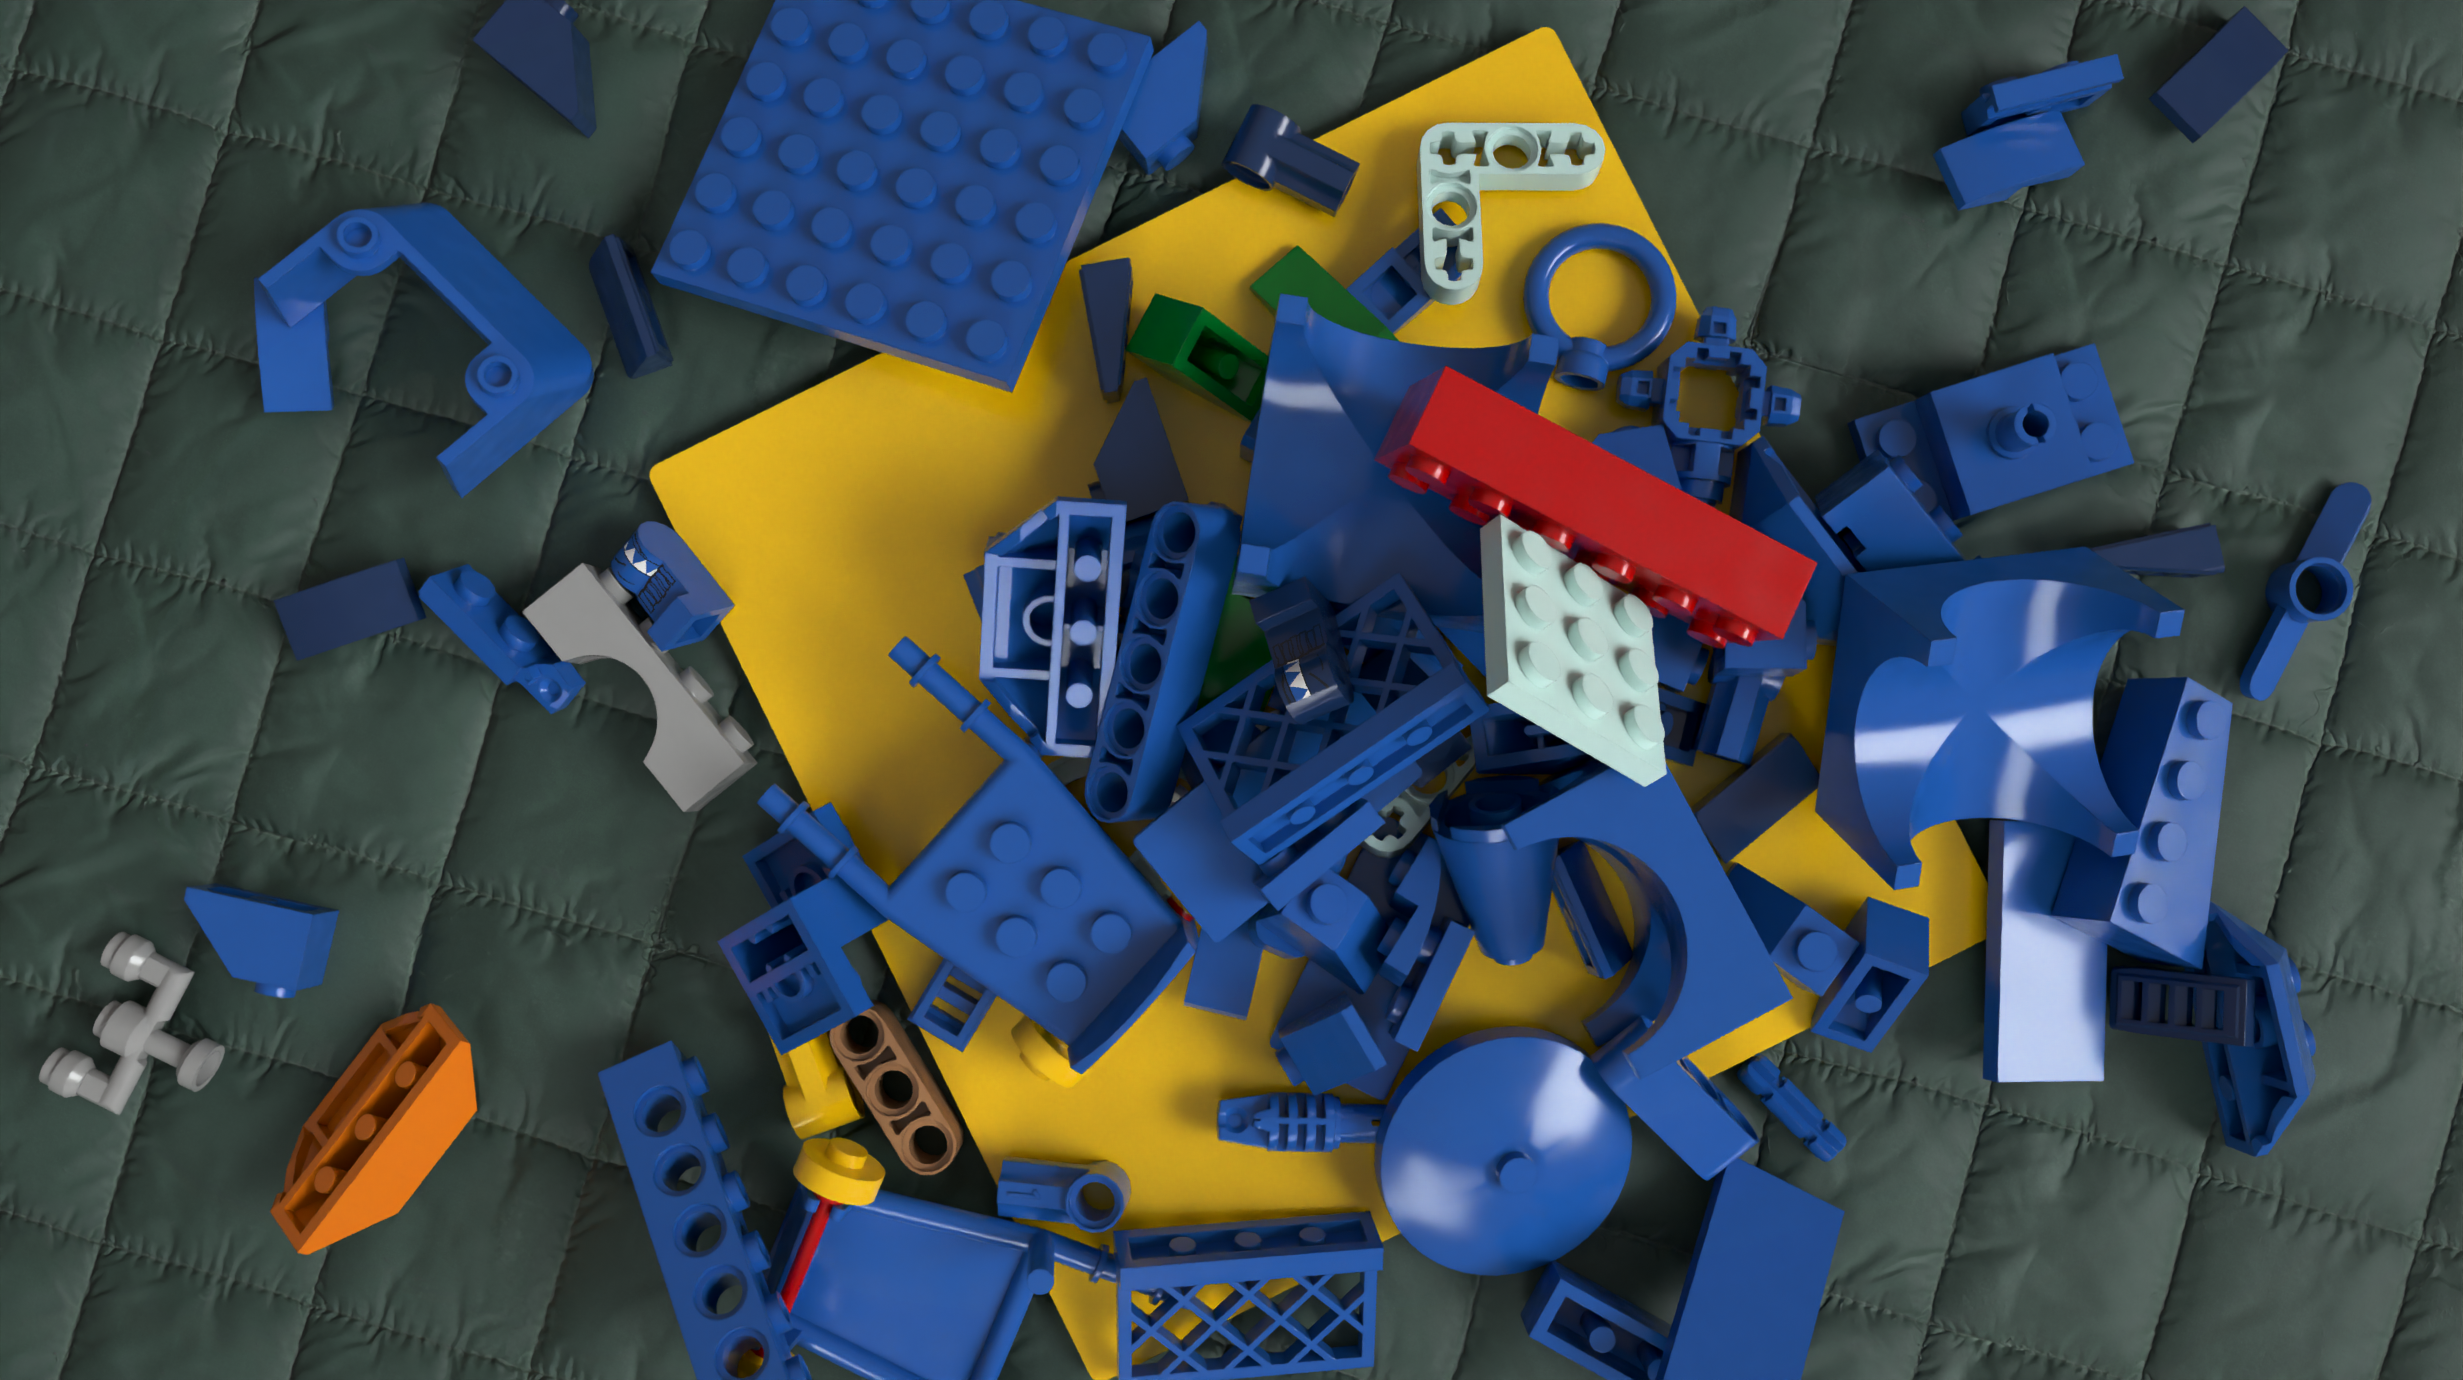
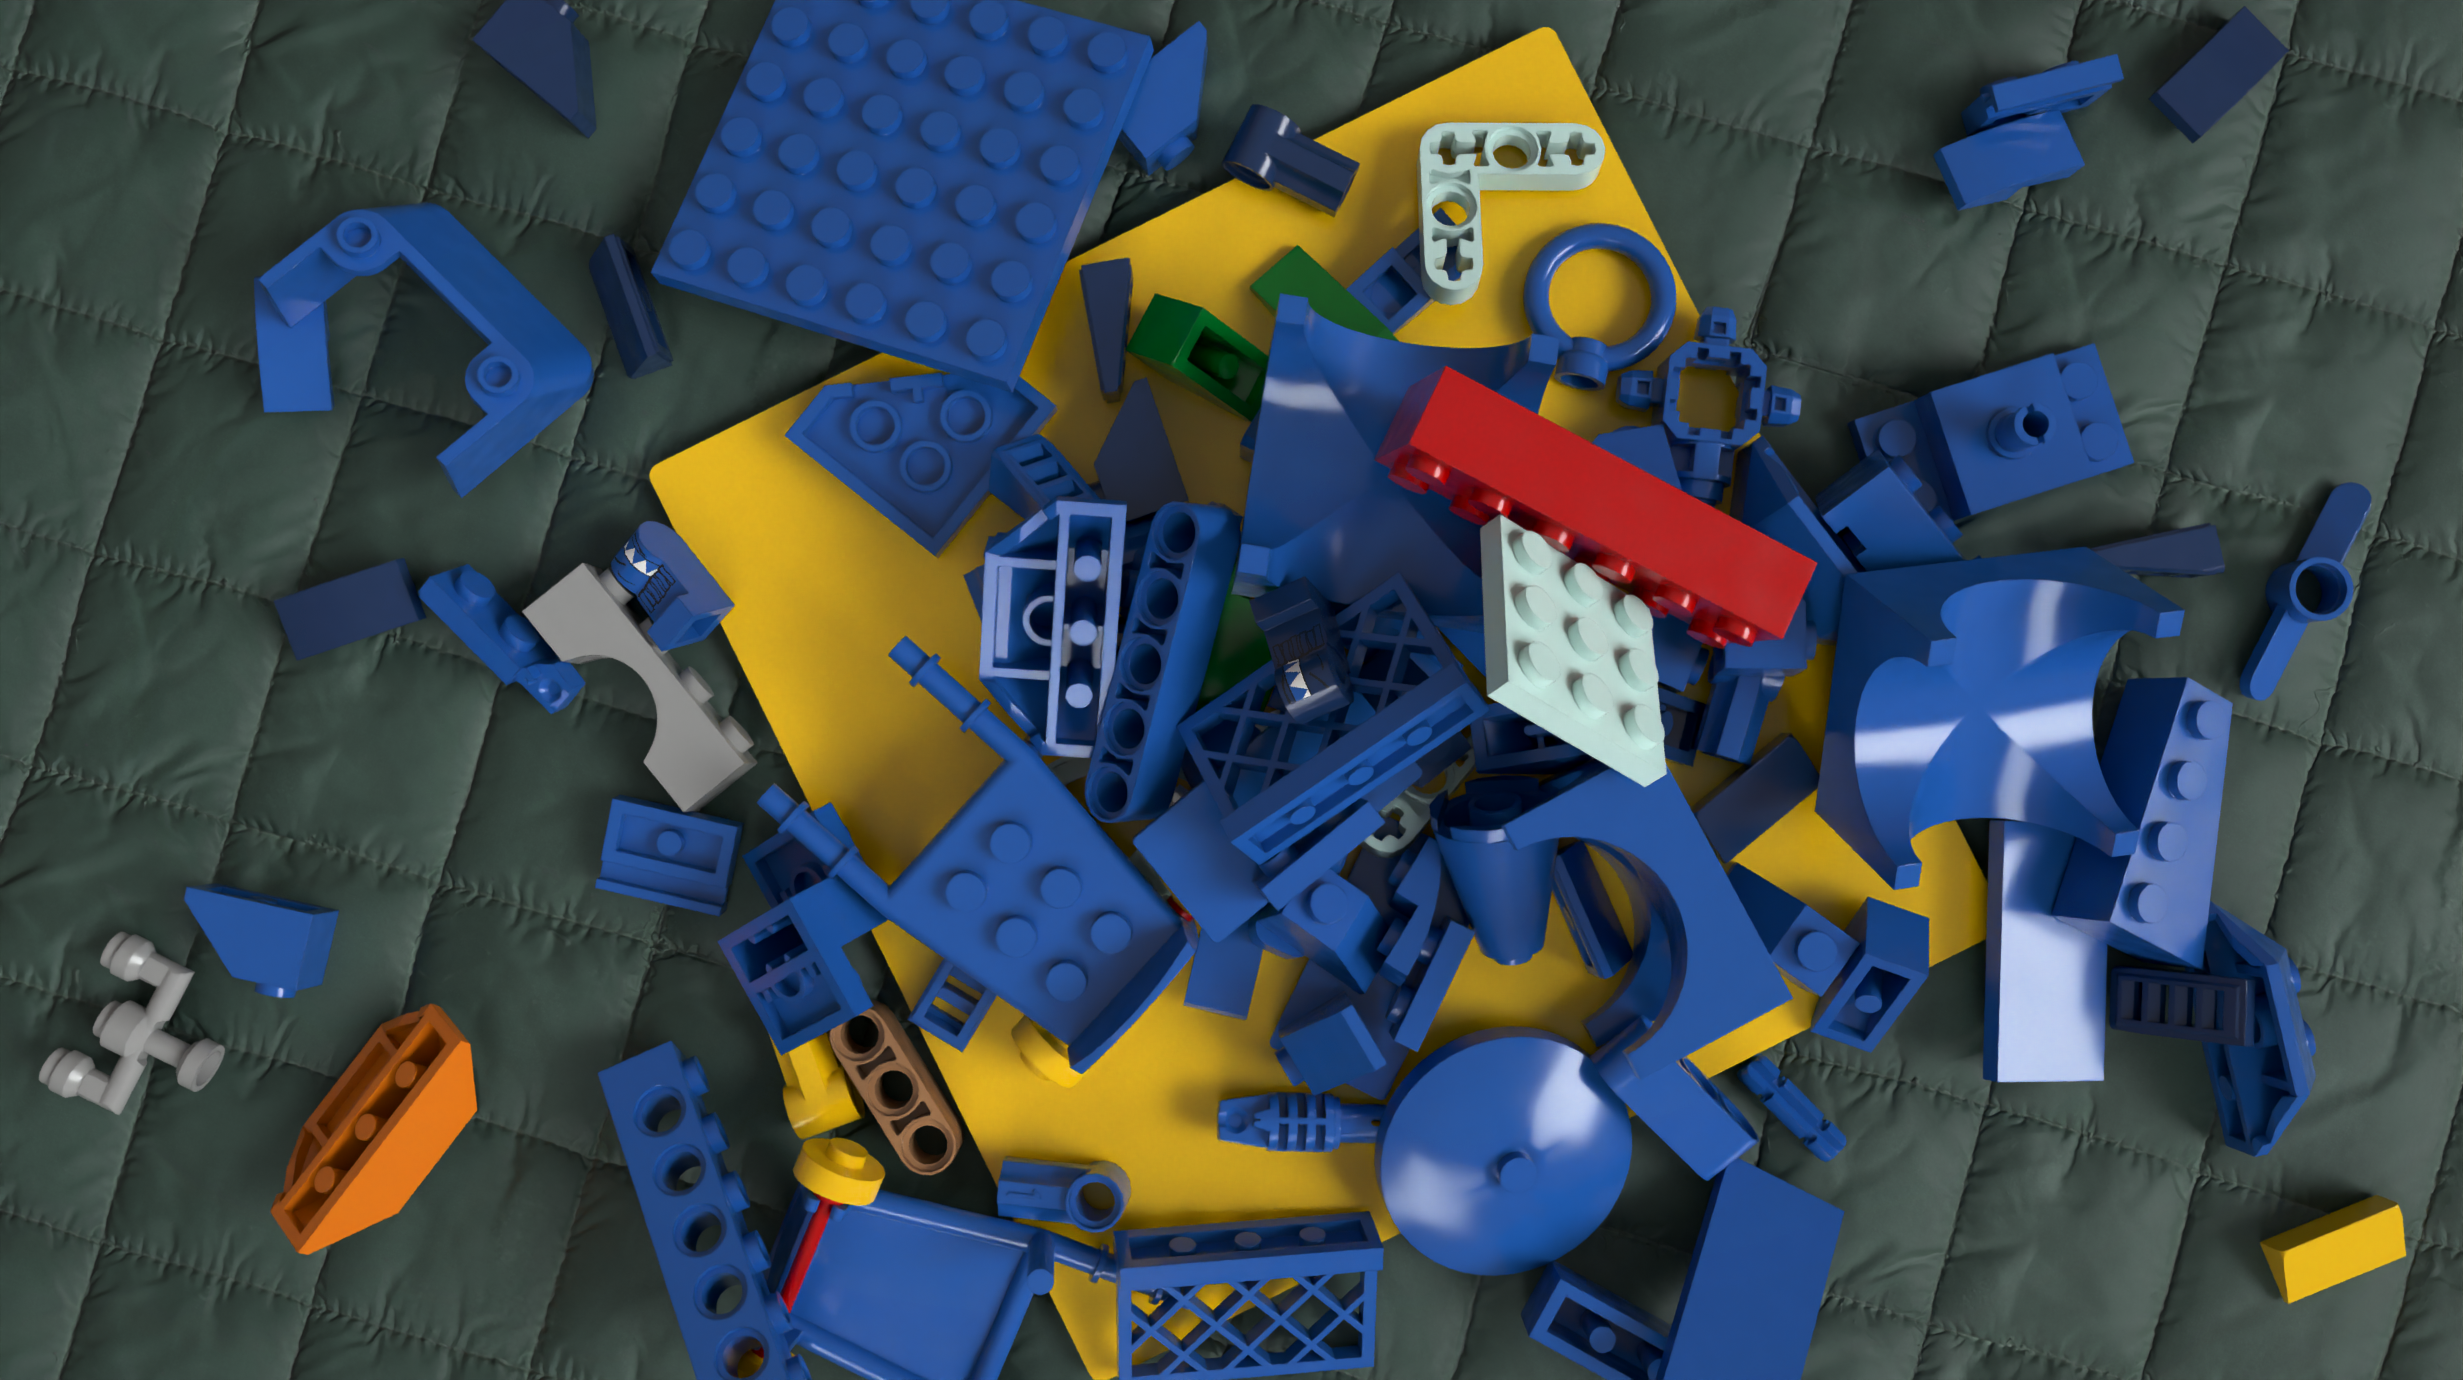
(669, 855): none -> blue plate
(919, 445): none -> blue plate
(1032, 474): none -> blue slope
(2336, 1247): none -> yellow slope

